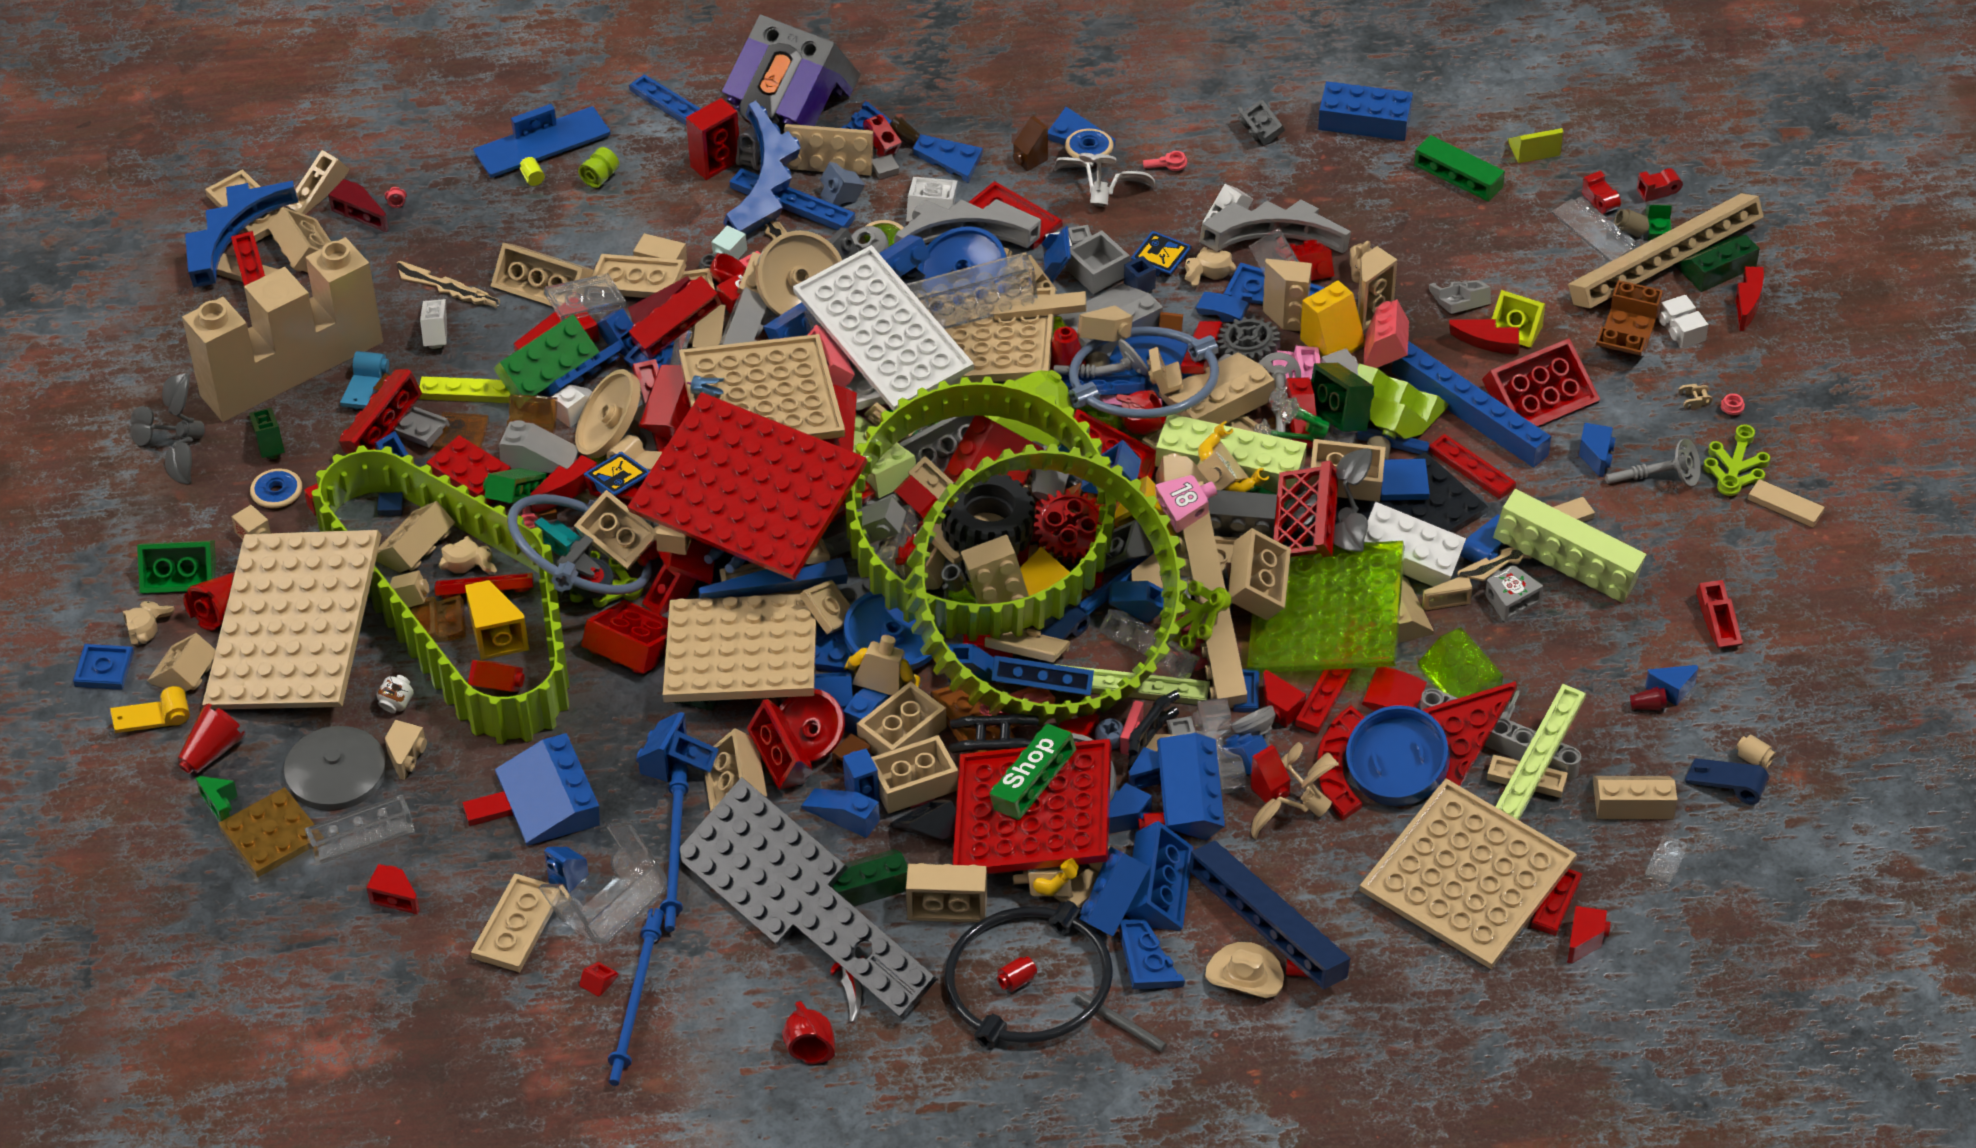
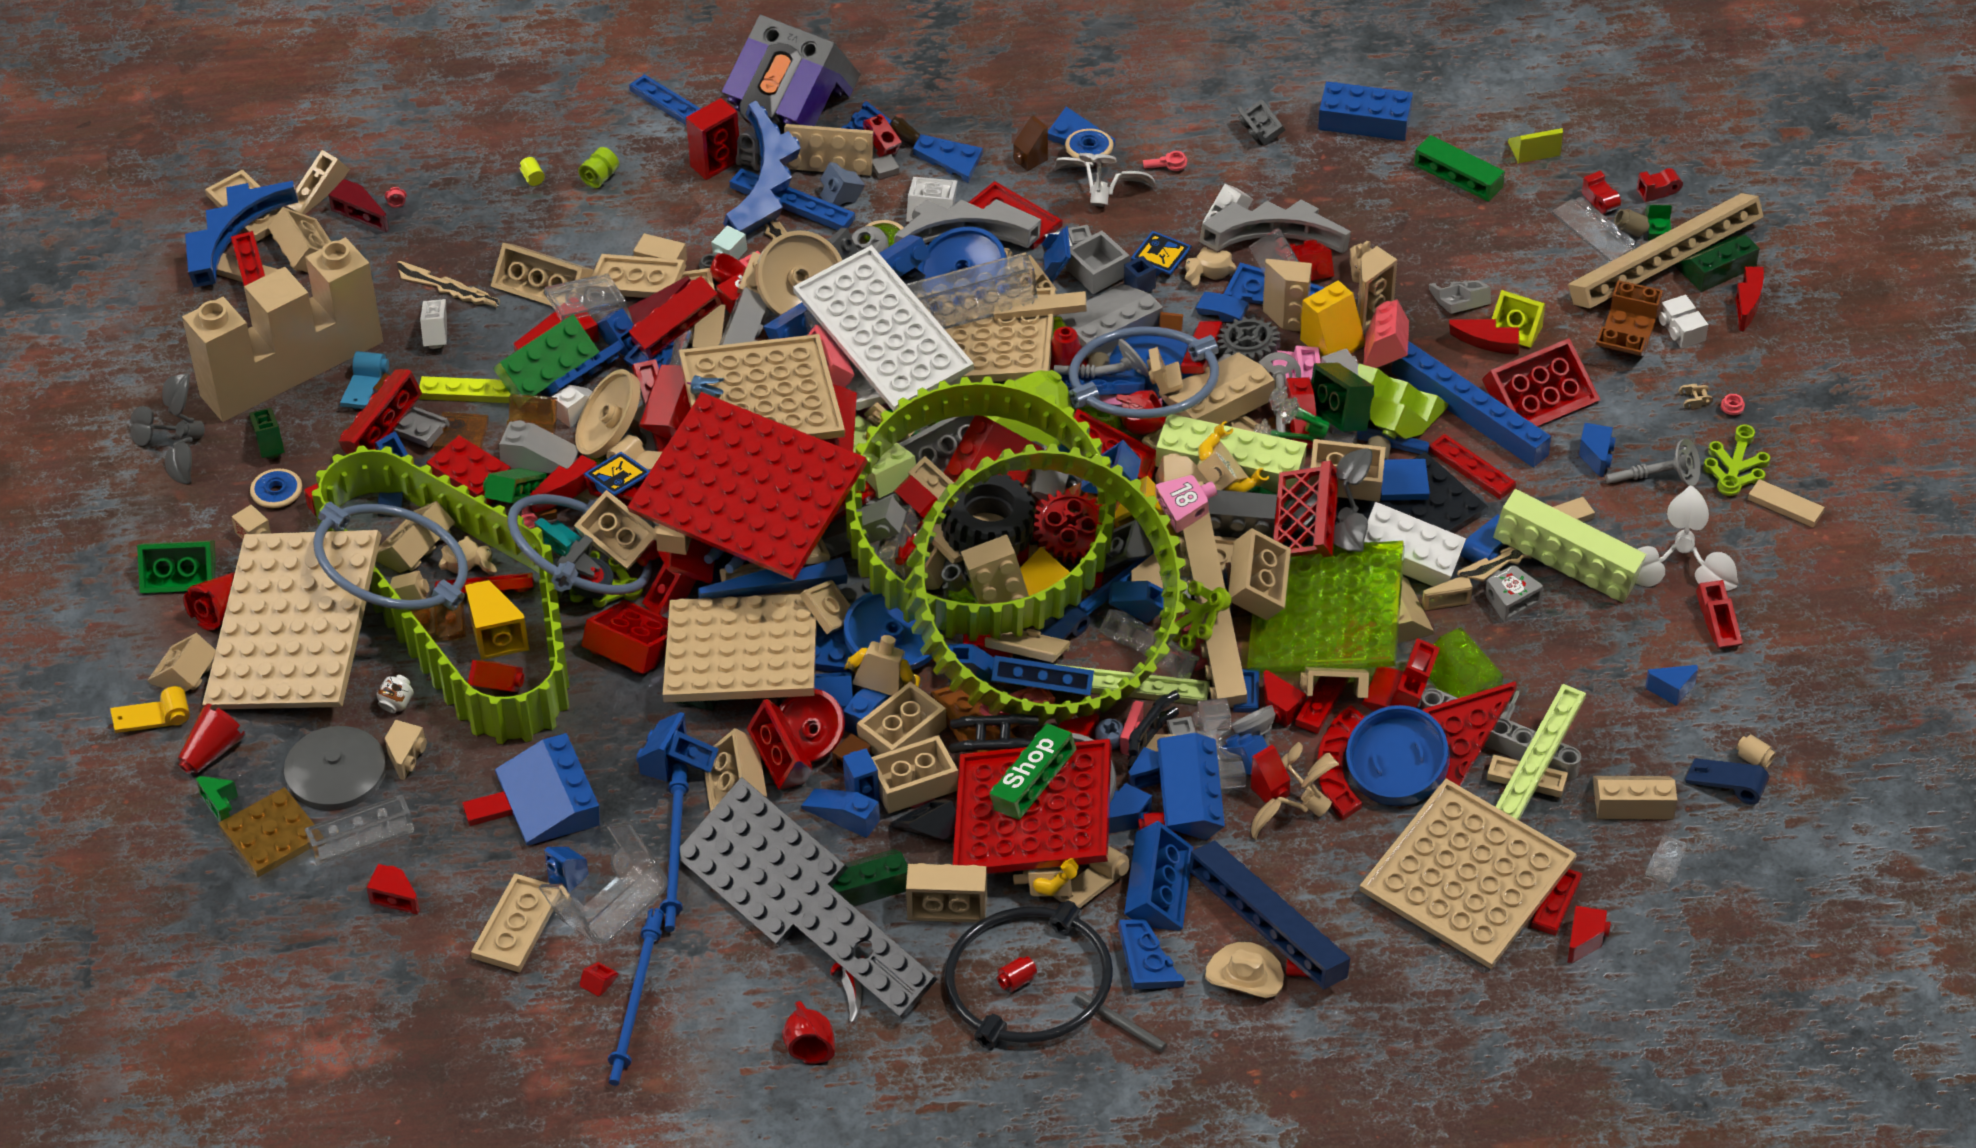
(103, 666): blue tile -> none
(142, 621): tan animal -> none
(444, 592): none -> sand blue piece
(540, 136): blue bracket -> none
(1105, 324): tan slope -> none
(1113, 891): blue wedge -> none
(1361, 679): none -> tan panel
(1415, 674): none -> red slope
(1650, 699): dark red cone -> none
(1687, 512): none -> white plant

